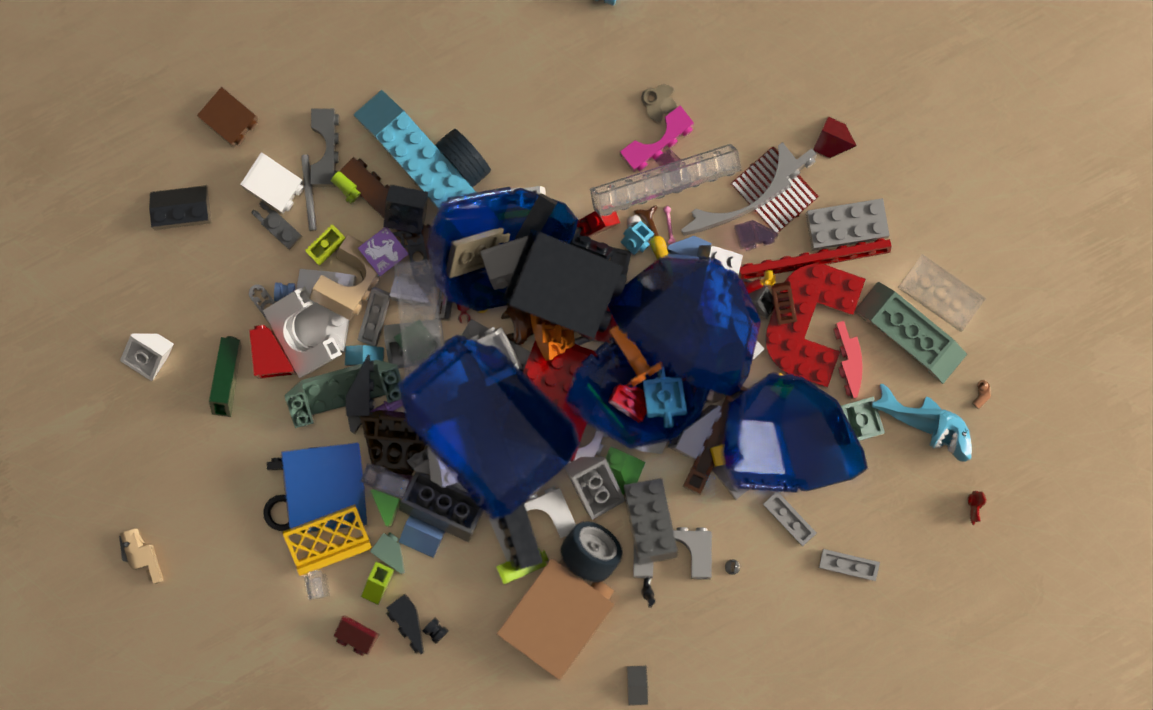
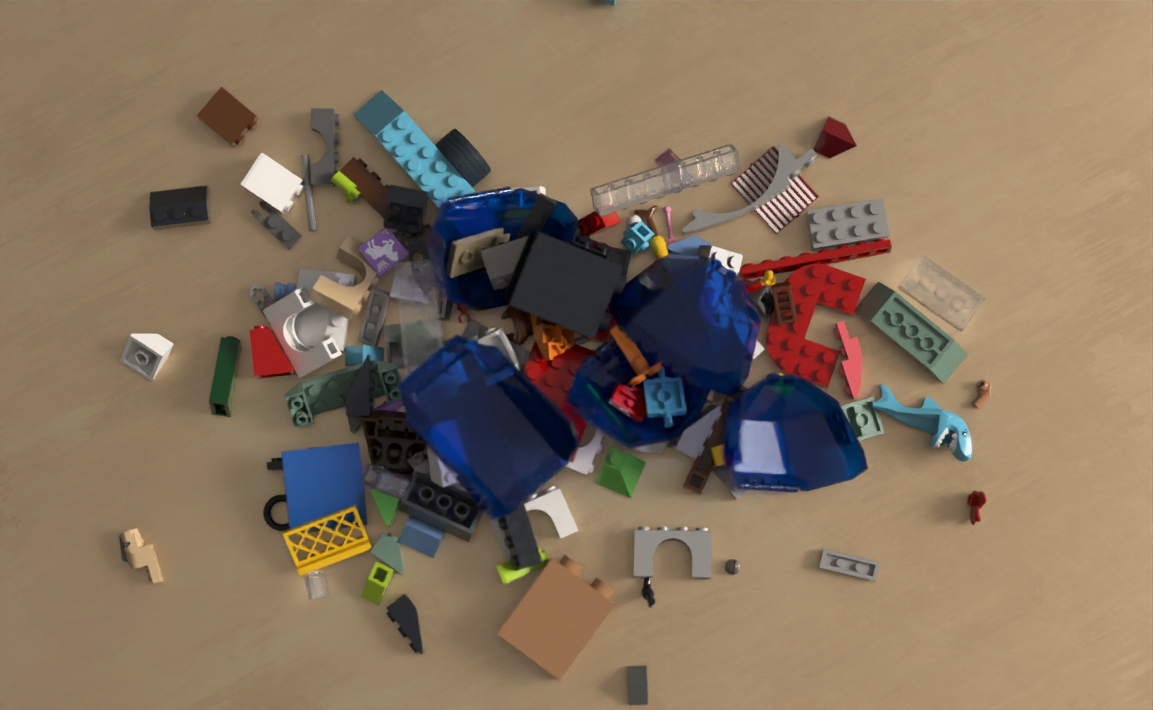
(325, 245): neon yellow brick -> none
(355, 635): dark red slope -> none
(435, 630): black wheel -> none
(591, 551): black wheel -> none
(594, 485): light grey slope -> none
(638, 154): dark pink arch -> none
(650, 521): dark grey brick -> none
(661, 104): dark tan plate -> none
(753, 233): clear purple slope -> none
(789, 518): light grey plate -> none

